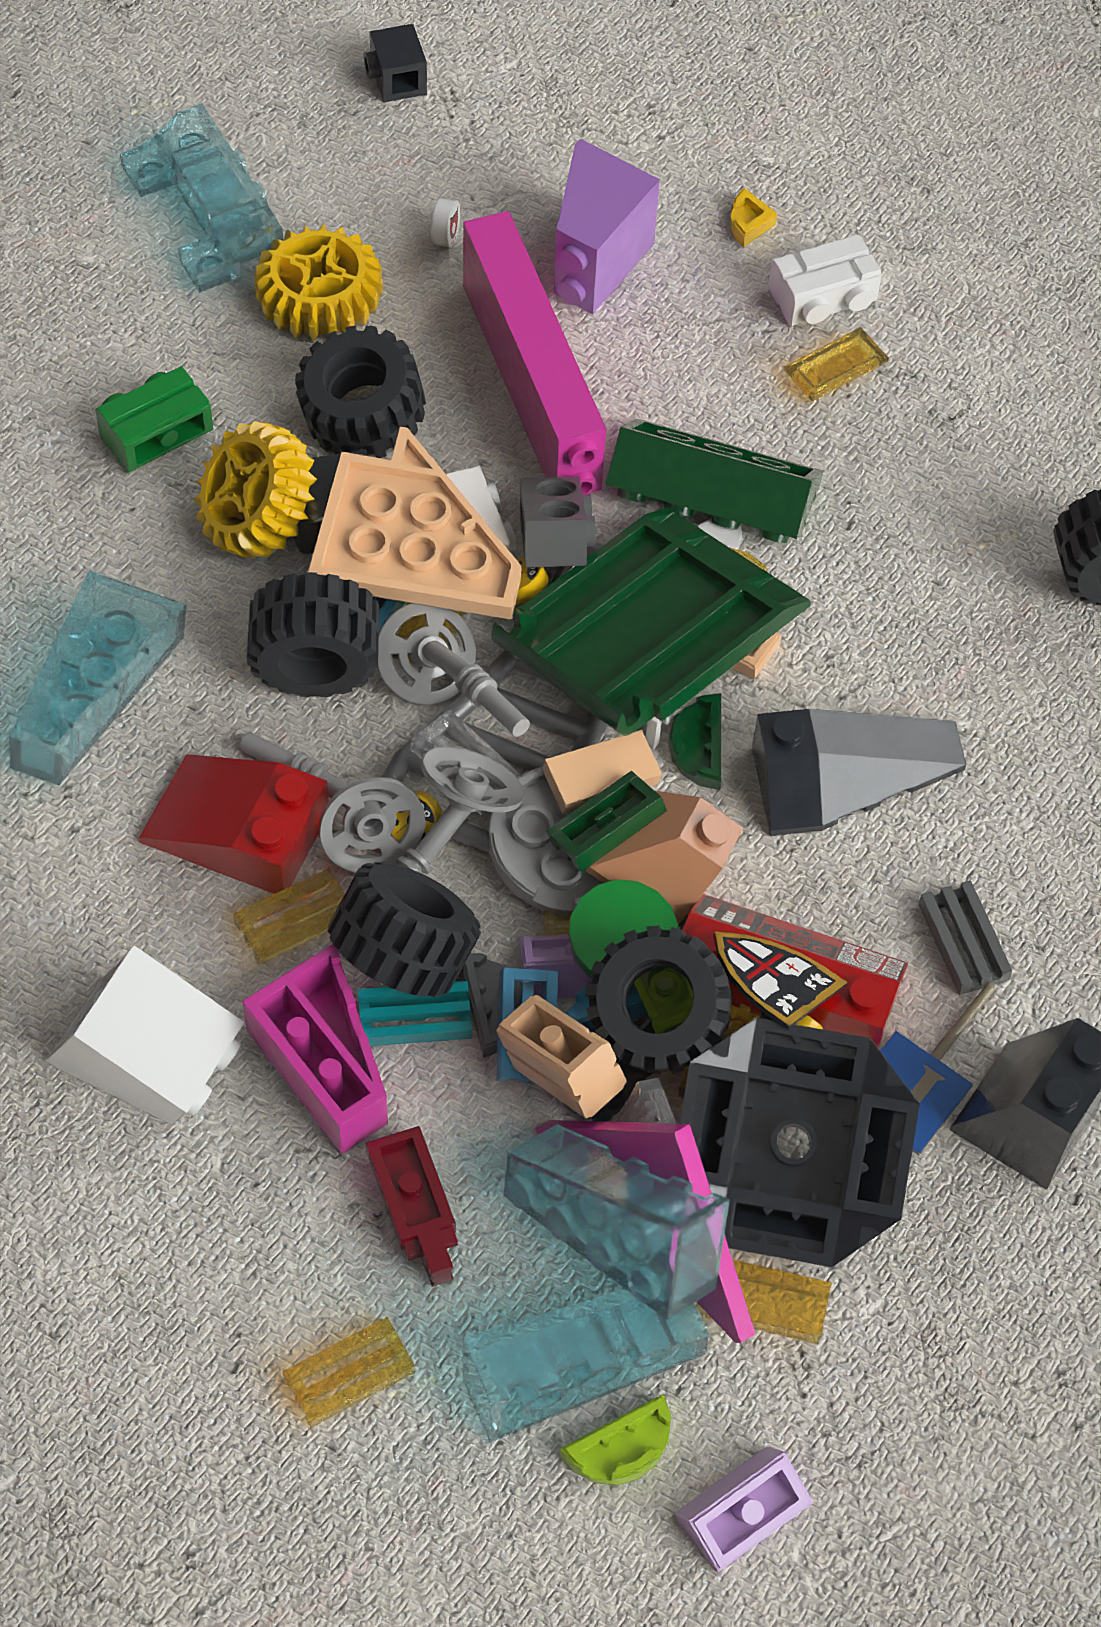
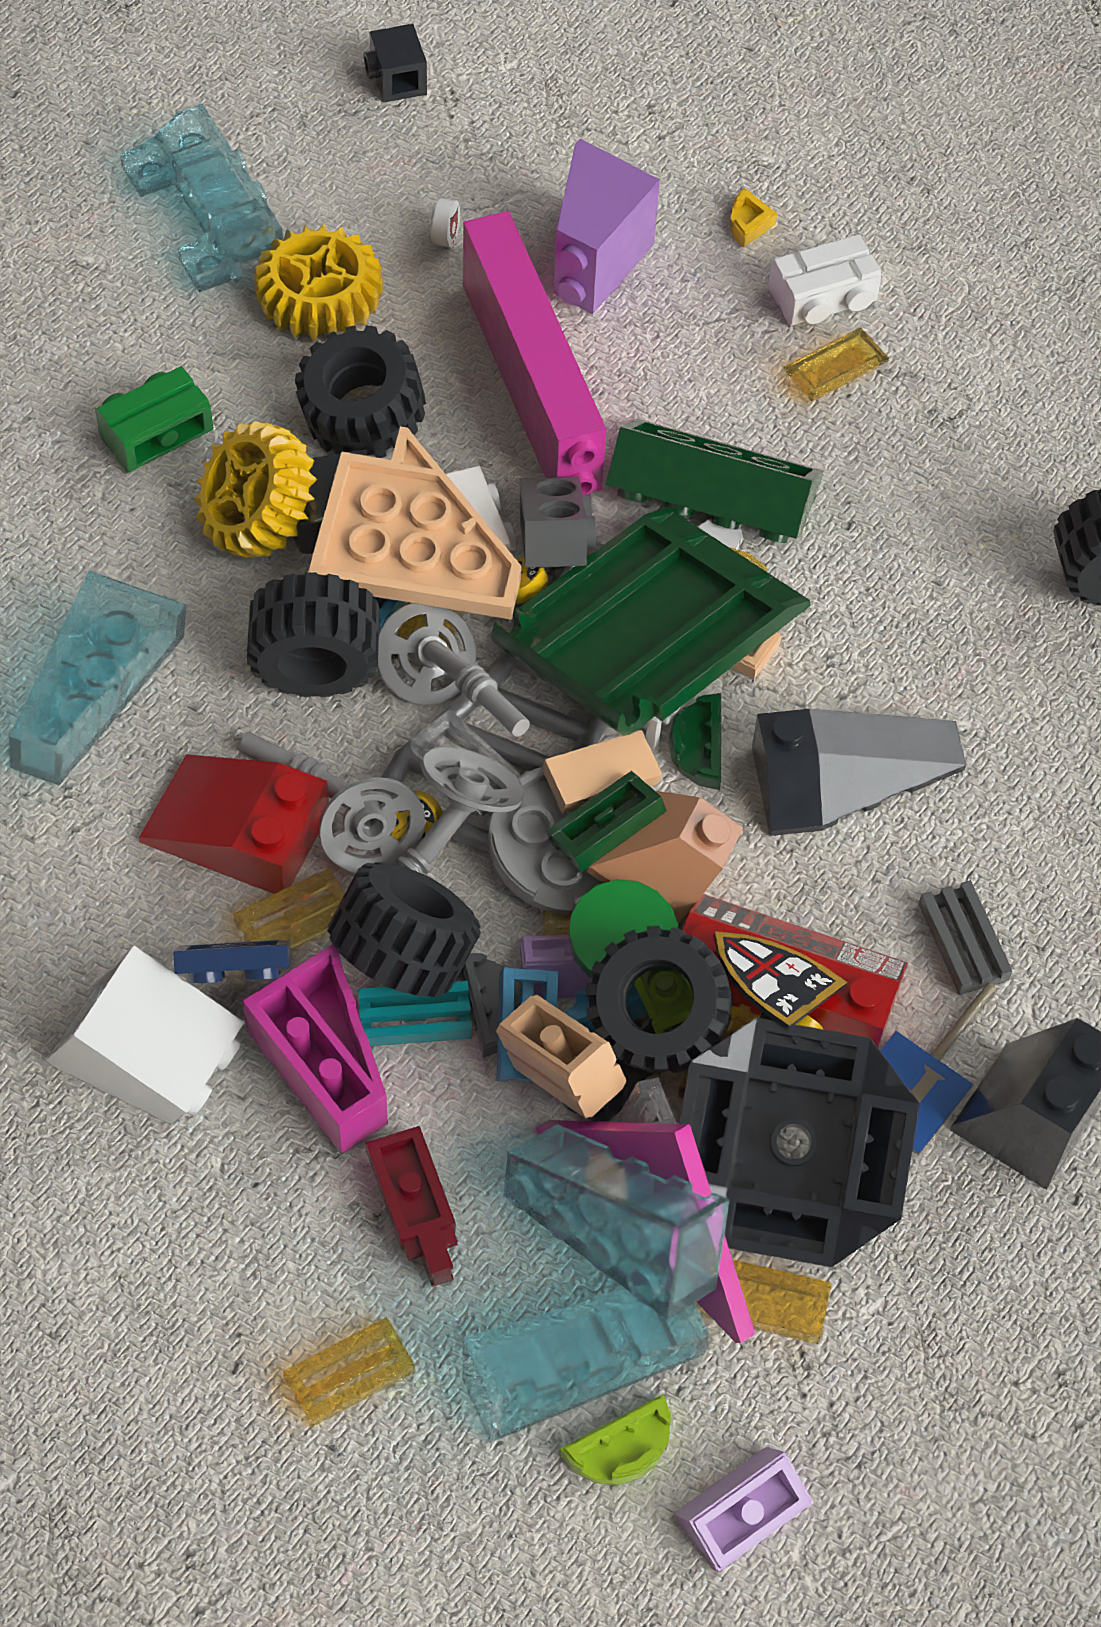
(209, 961): none -> dark blue plate

